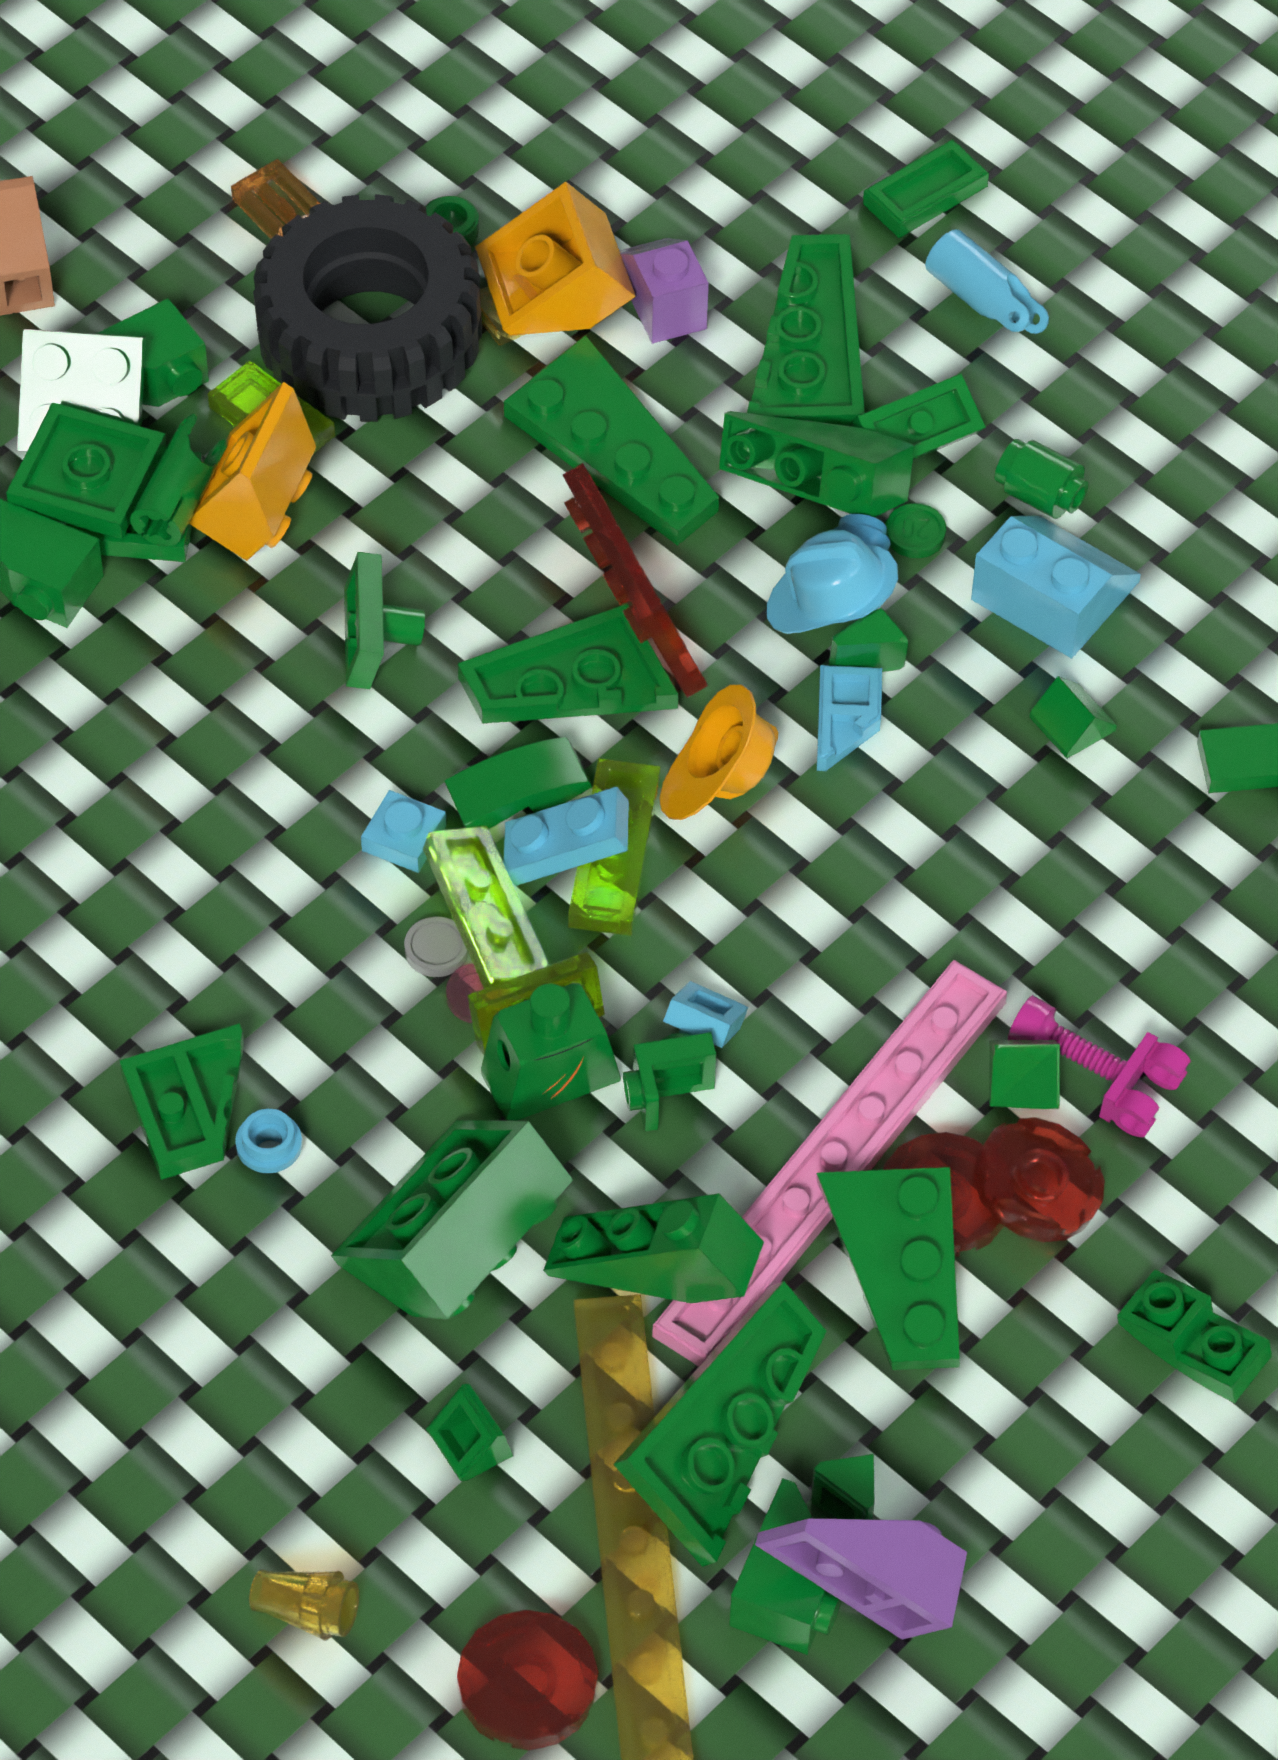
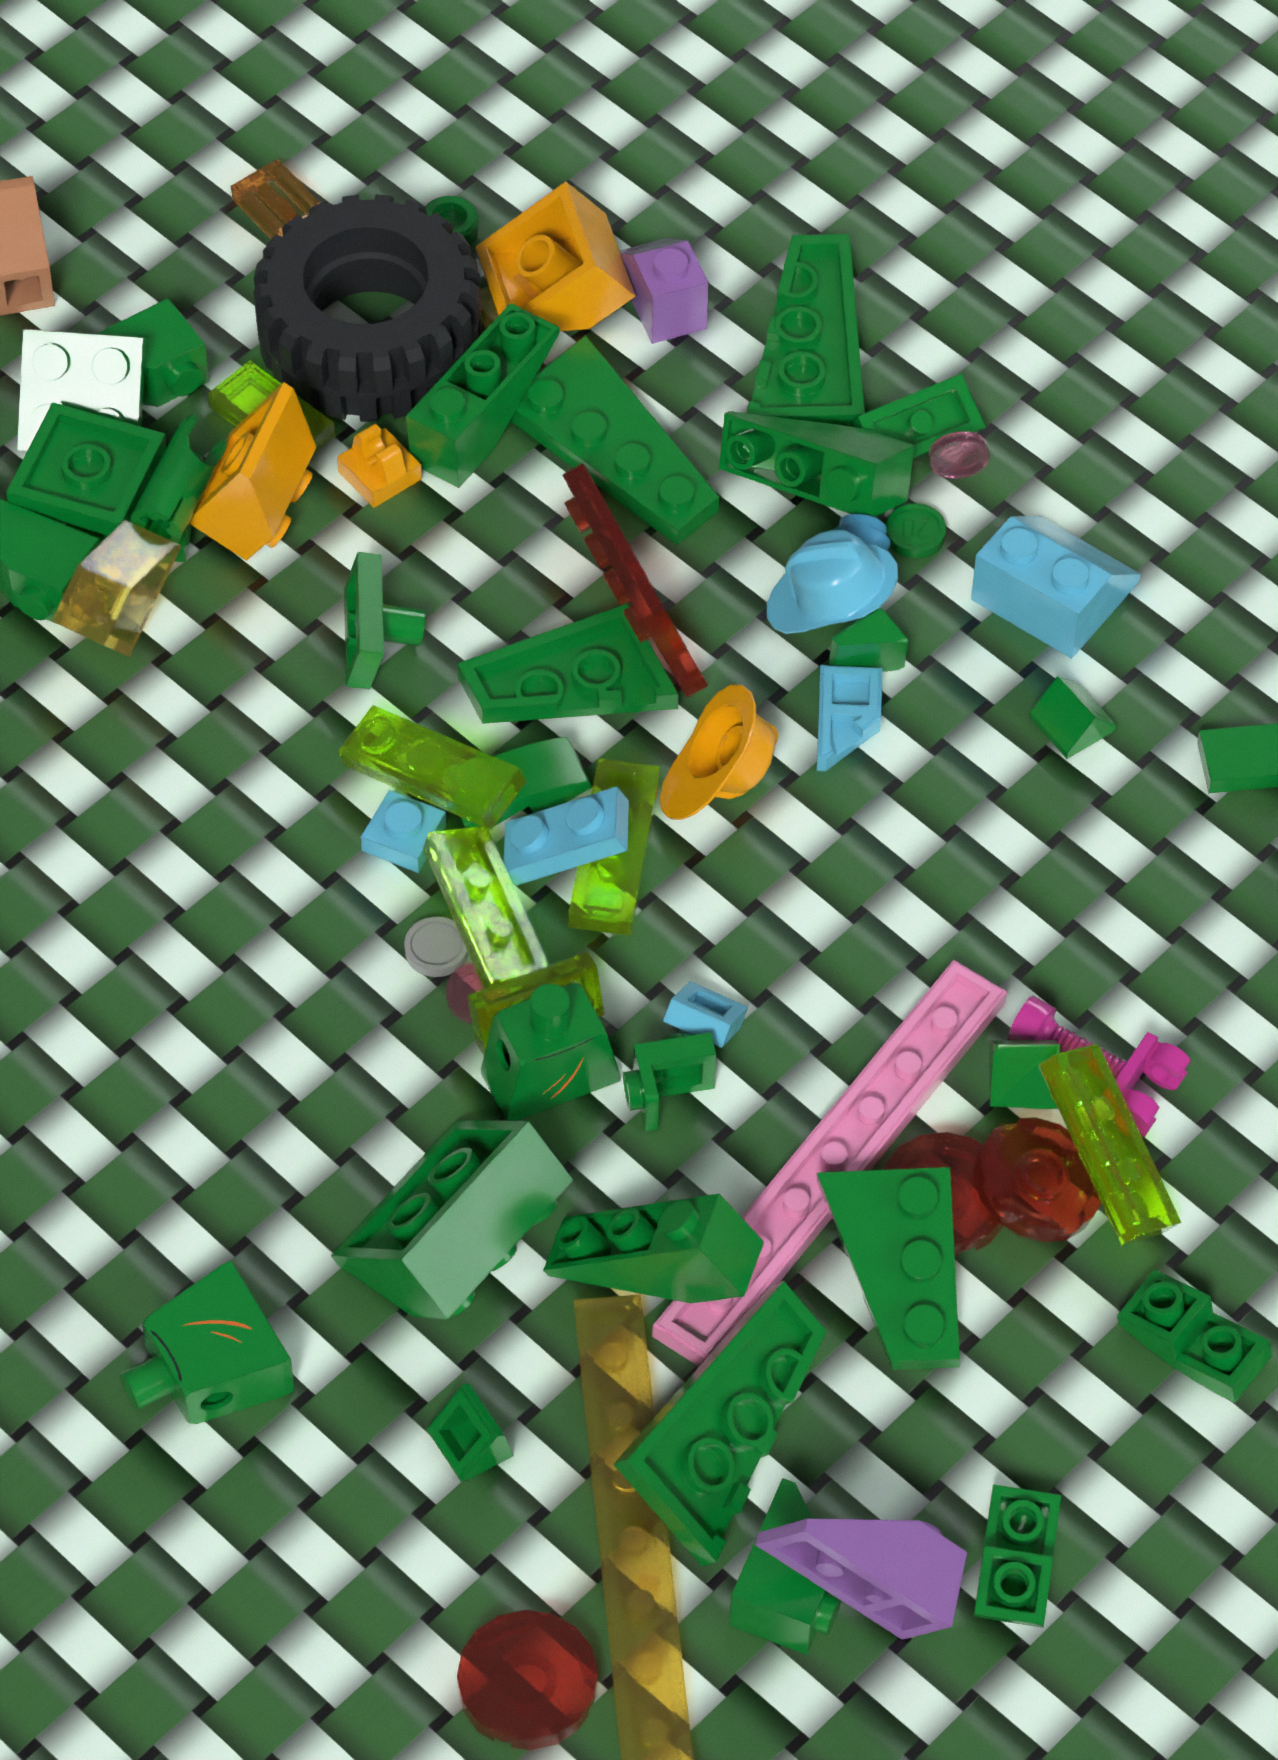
(117, 587): none -> clear yellow slope
(186, 1098): green wing -> none
(210, 1352): none -> green torso
(265, 1126): medium azure plate -> none
(308, 1600): clear yellow cone -> none
(378, 465): none -> light orange tile
(432, 767): none -> clear neon green plate
(478, 396): none -> green slope
(845, 1487): green slope -> none
(925, 188): green tile -> none
(959, 455): none -> clear pink piece
(984, 283): medium azure piece -> none
(1017, 1556): none -> green slope
(1041, 478): green brick -> none
(1109, 1144): none -> clear neon green plate

